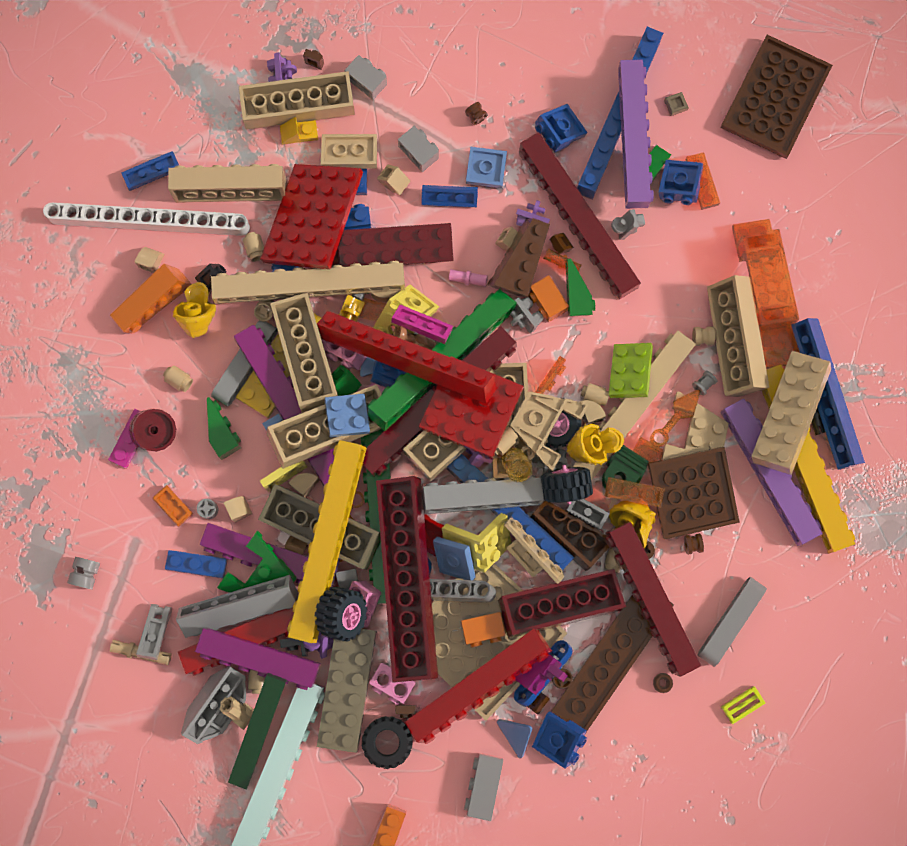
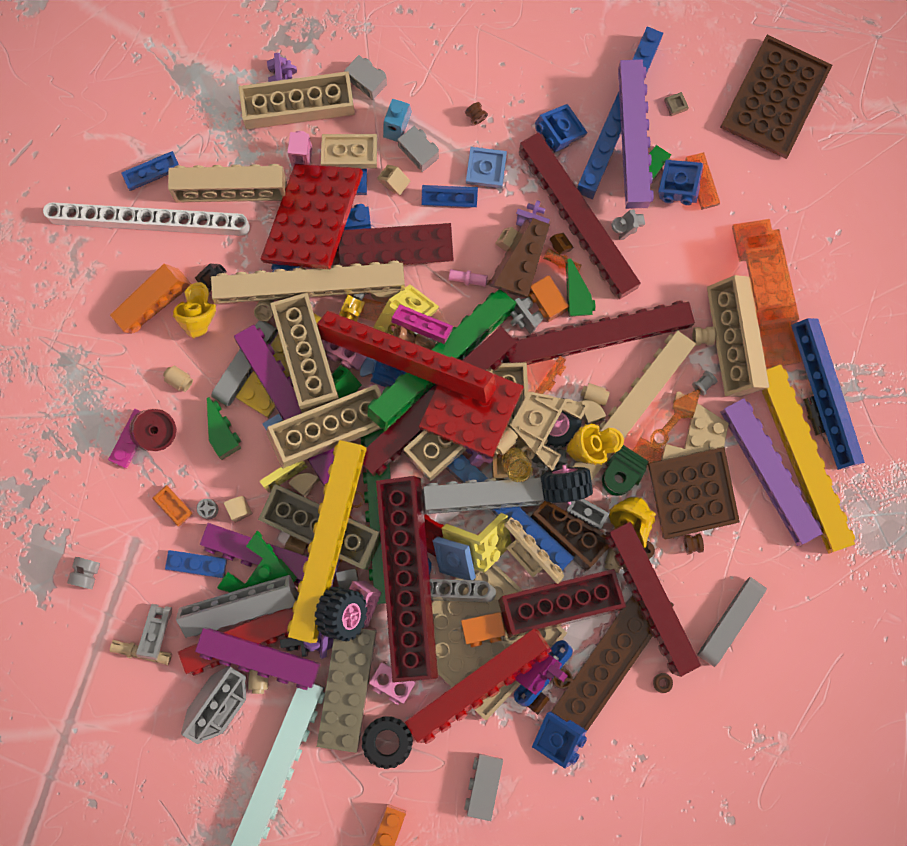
(149, 259): tan brick -> none
(238, 712): tan piece -> none
(253, 246): tan brick -> none
(257, 731): dark green tile -> none
(298, 131): yellow slope -> none
(299, 148): none -> bright pink brick
(313, 58): reddish brown plate -> none
(347, 415): medium blue plate -> none
(398, 117): none -> dark azure torso
(405, 710): reddish brown plate -> none
(516, 734): medium blue piece -> none
(603, 333): none -> dark red brick
(630, 370): lime plate -> none
(634, 492): clear orange plate -> none
(729, 713): neon yellow tile -> none
(791, 412): tan brick -> none

